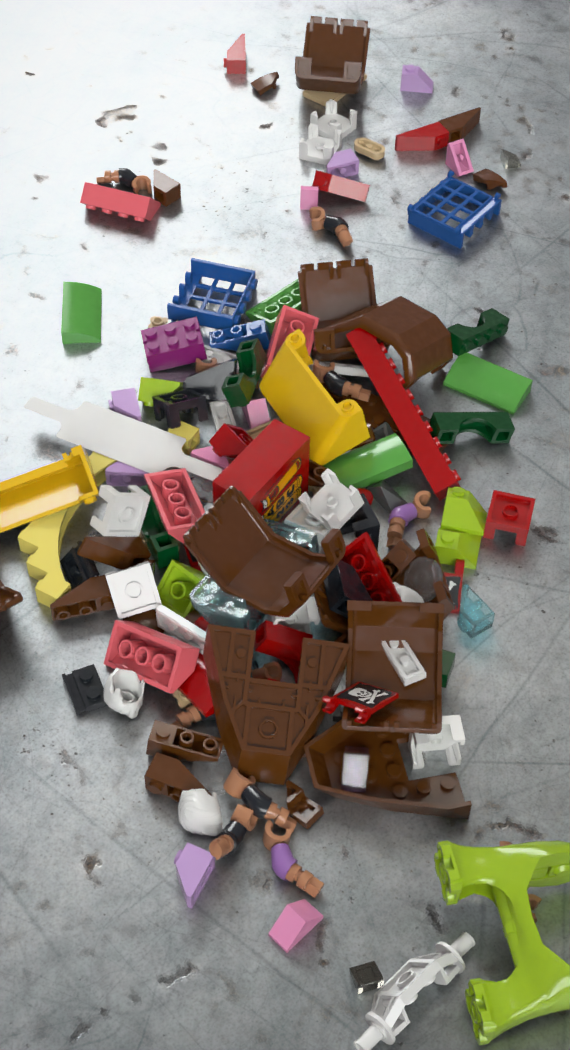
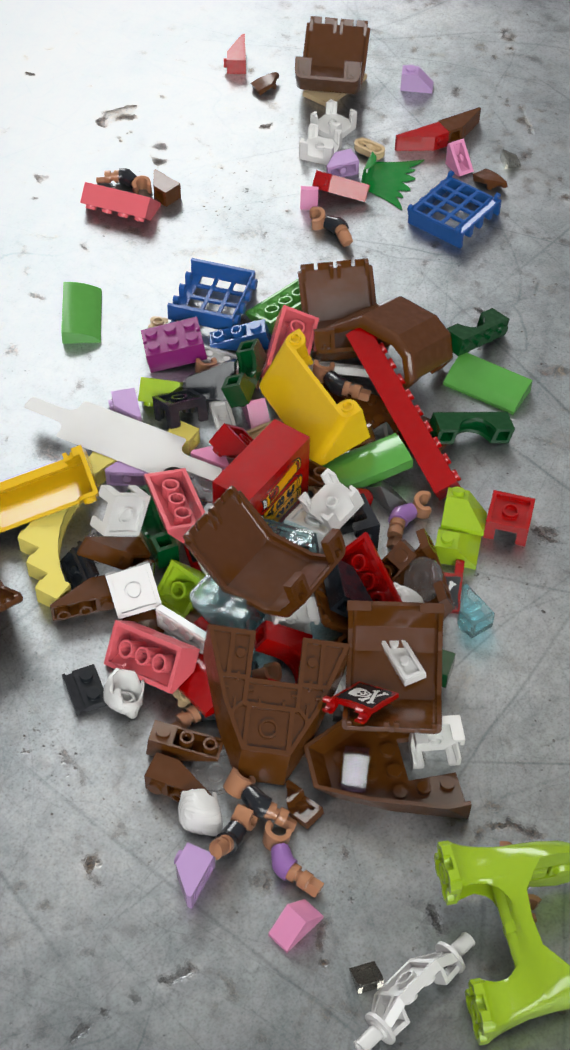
(388, 178): none -> green piece

